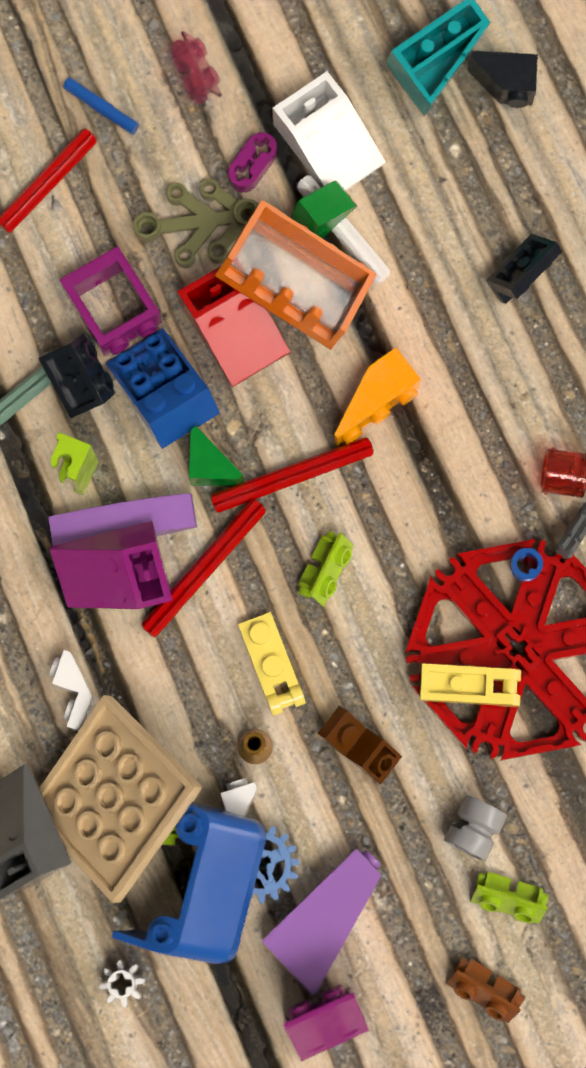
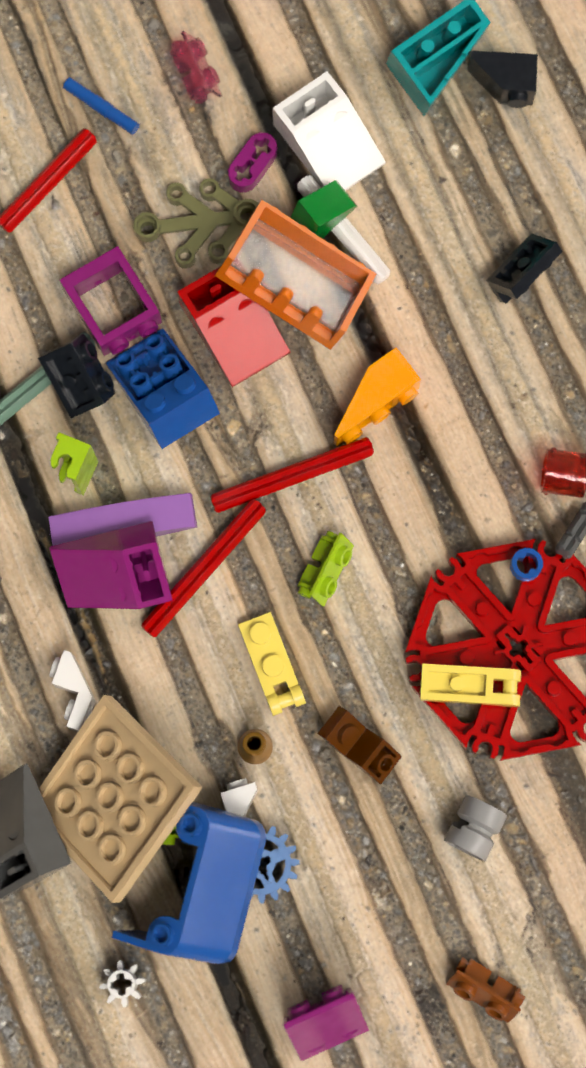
(209, 465): green slope -> none
(321, 923): medium lavender slope -> none
(493, 895): lime hinge -> none

